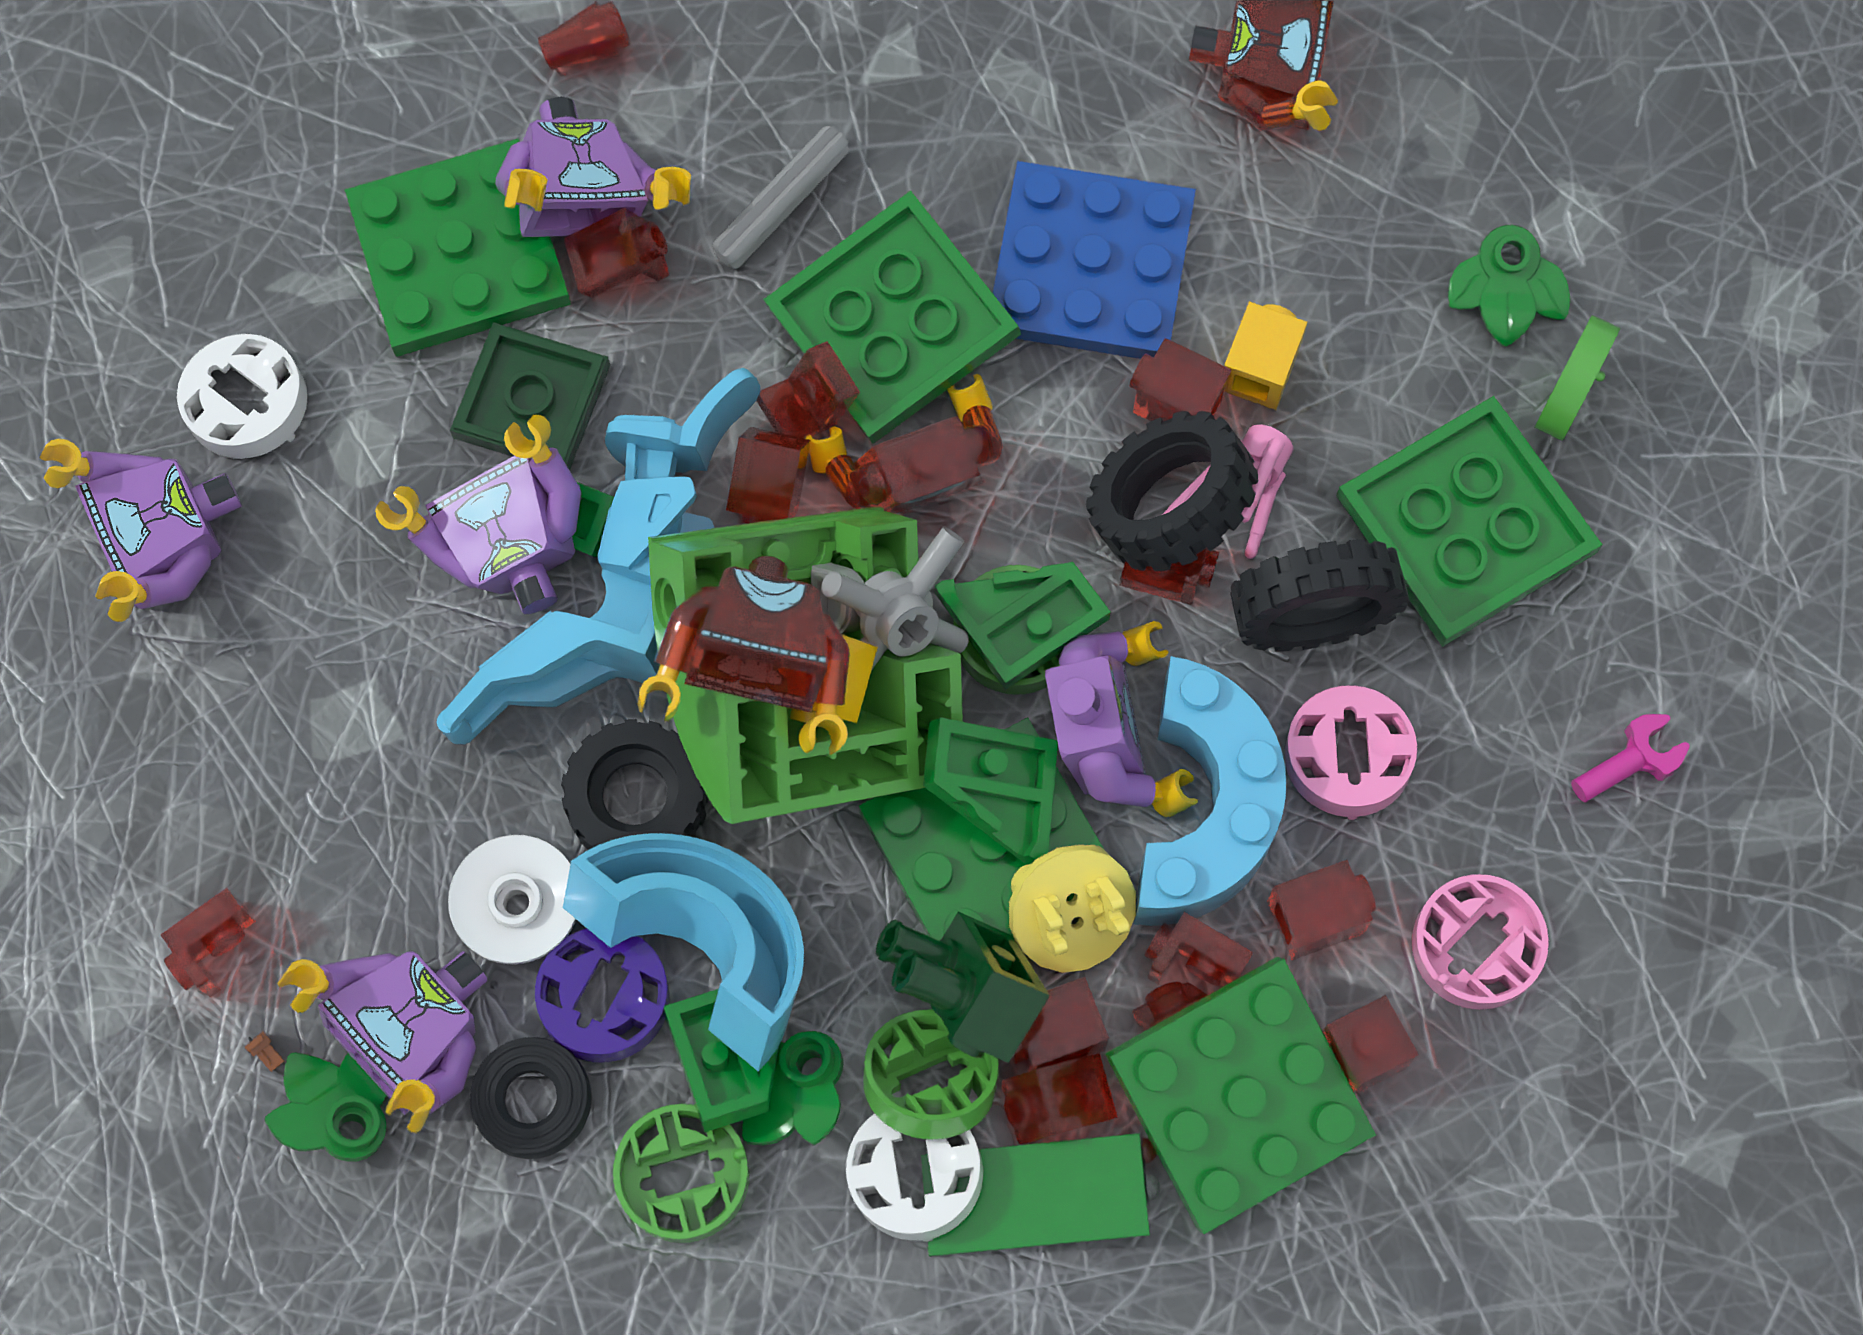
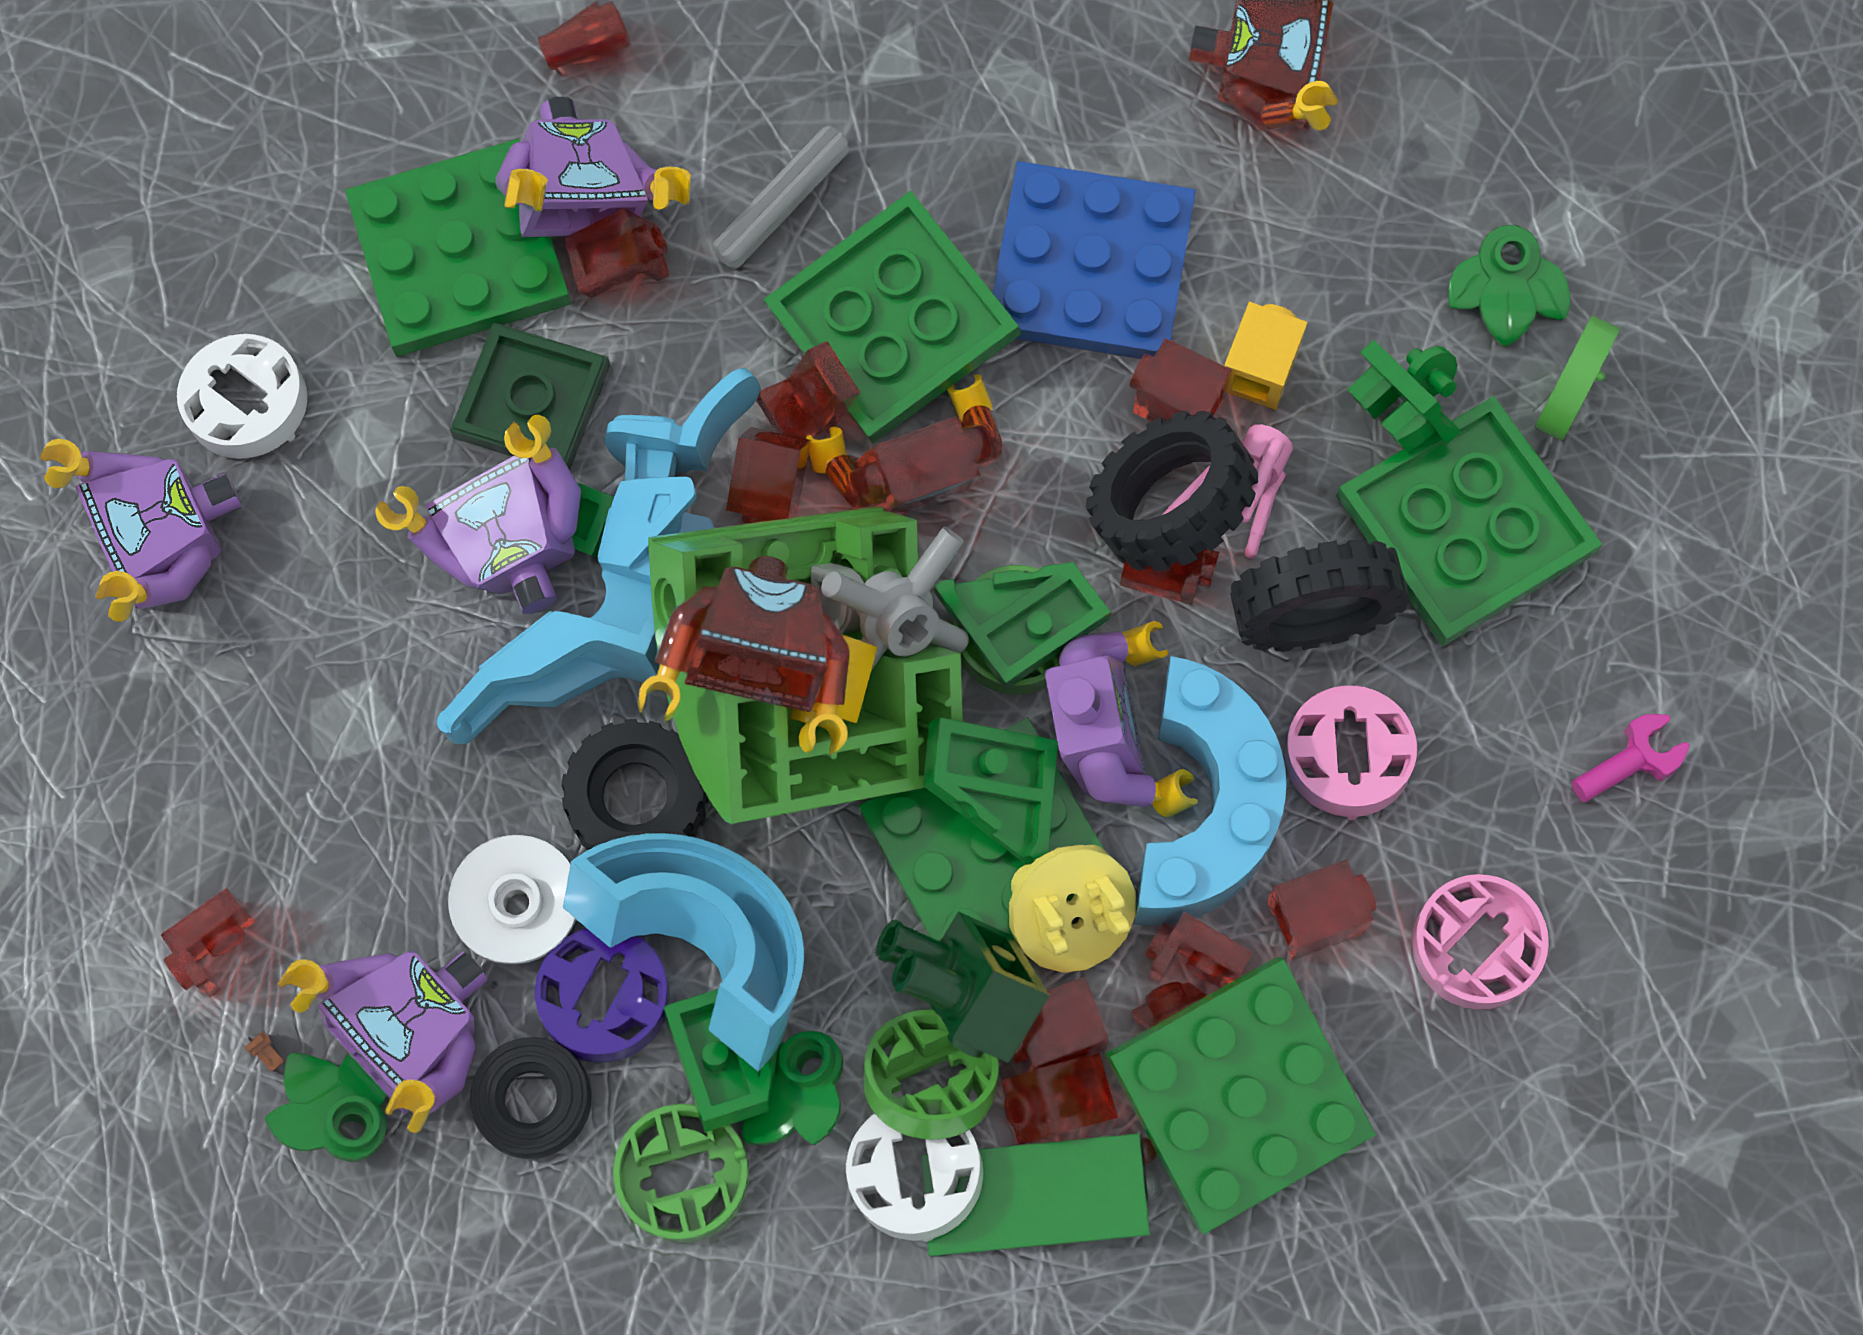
(1370, 1044): clear red brick -> none
(1420, 414): none -> green hips

